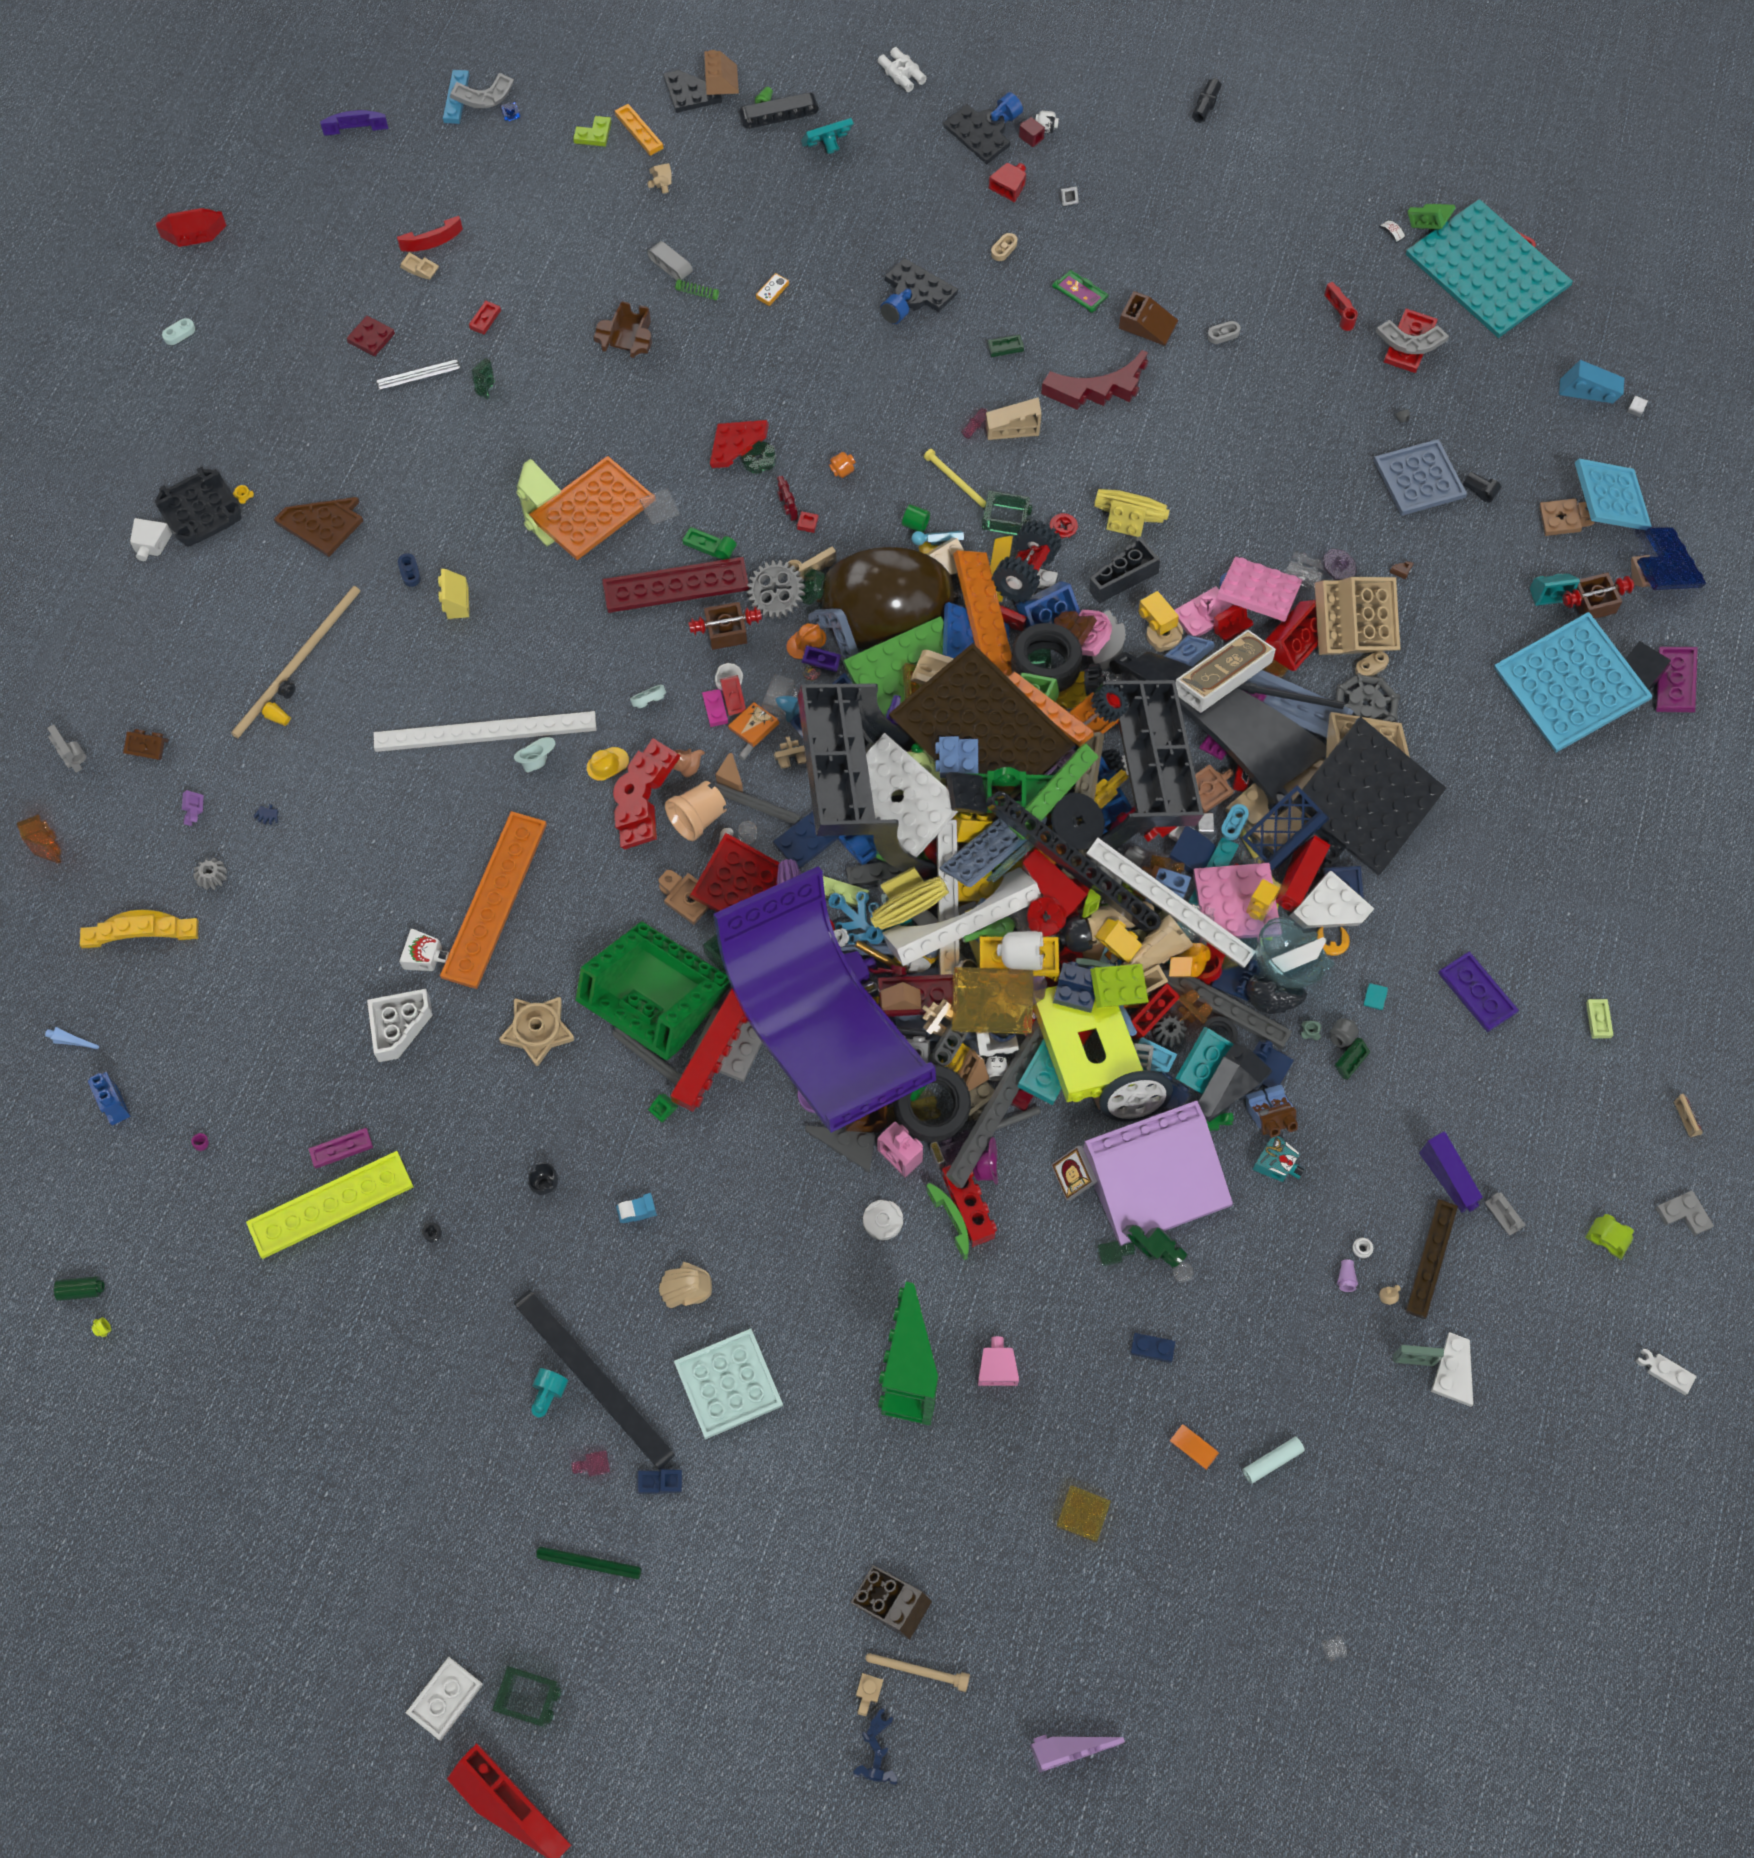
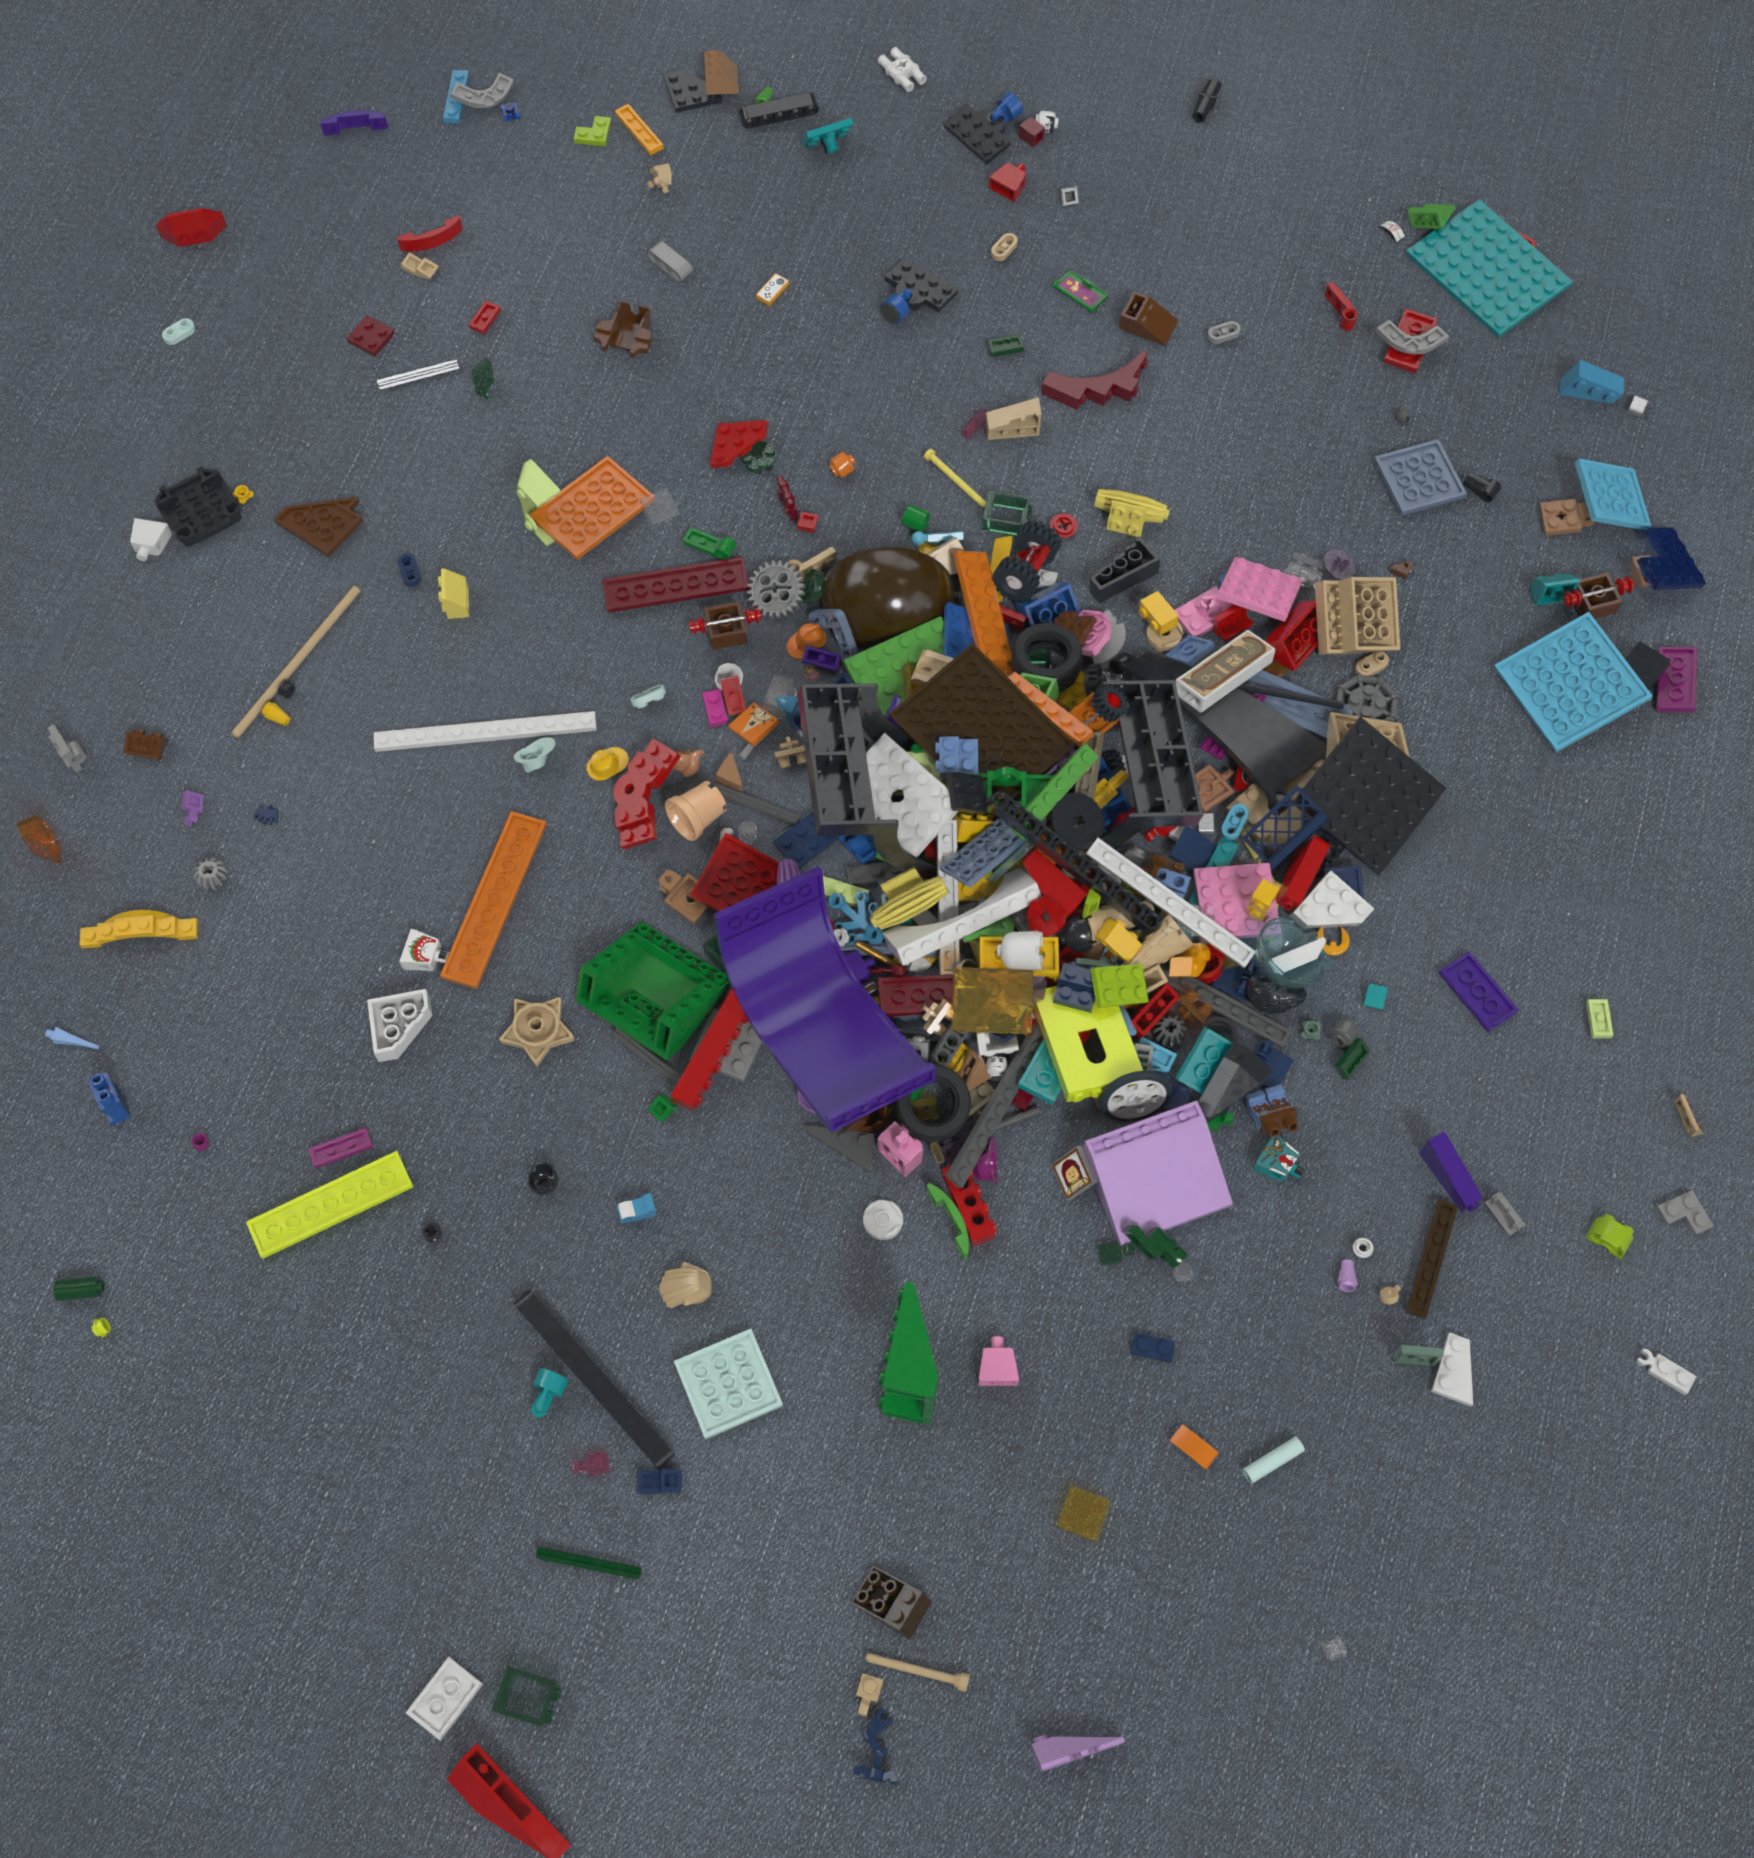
(679, 283): bright green piece -> none
(900, 997): medium nougat slope -> none

